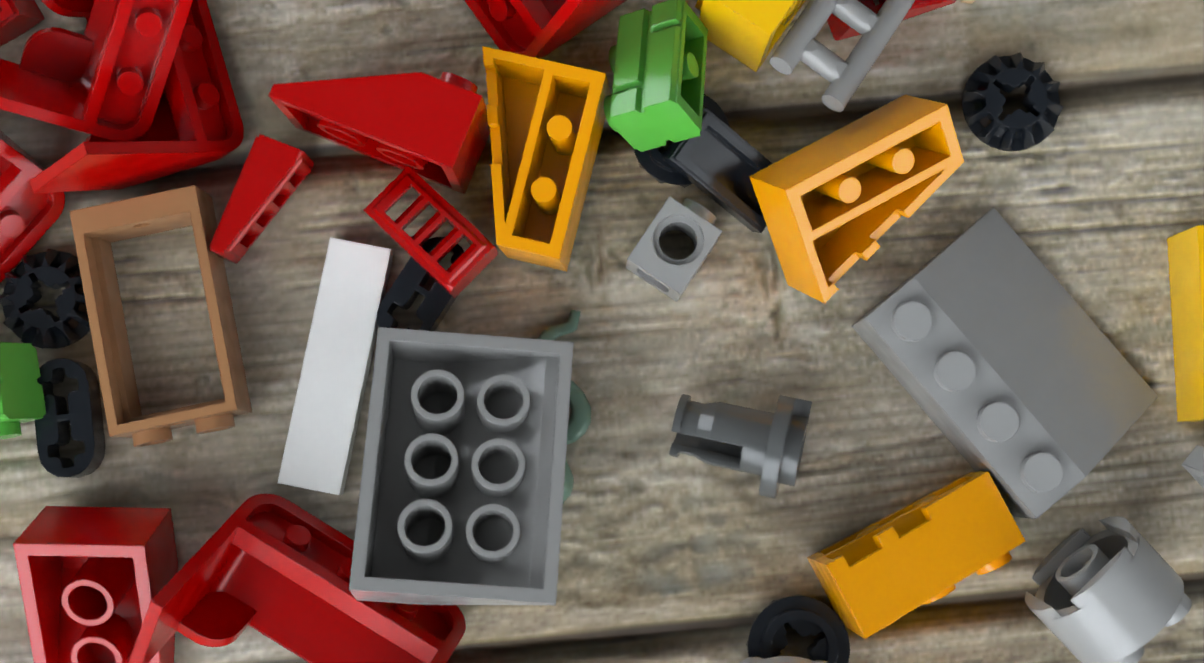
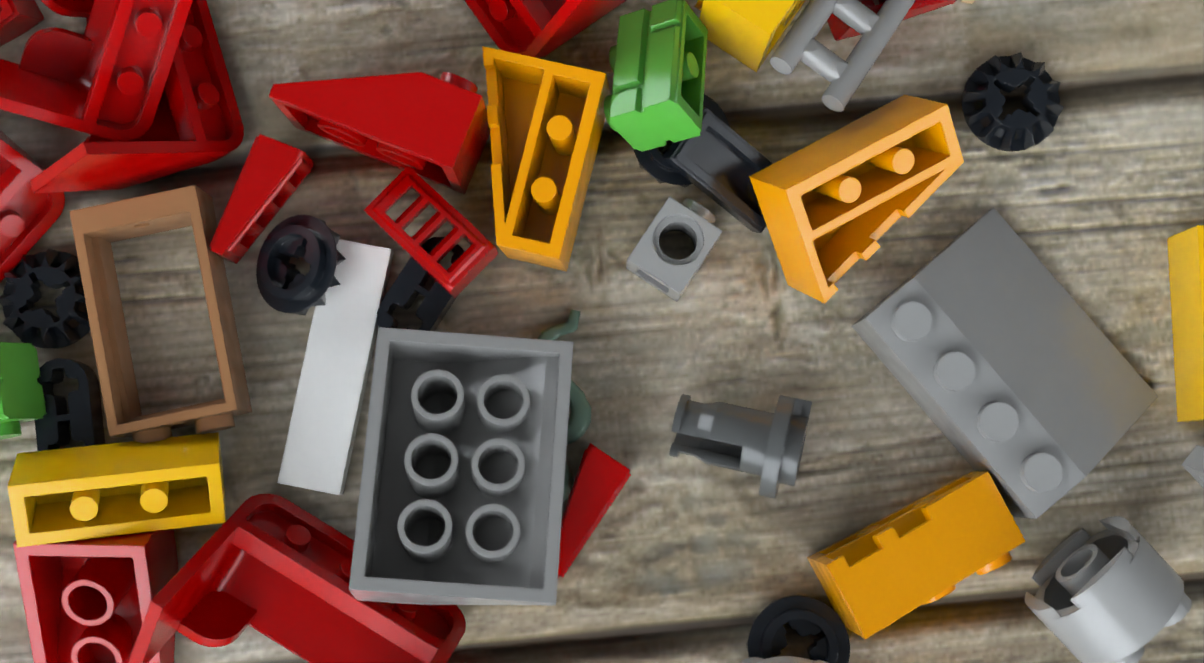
(117, 489): none -> yellow brick
(279, 280): none -> black gear
(592, 494): none -> red slope

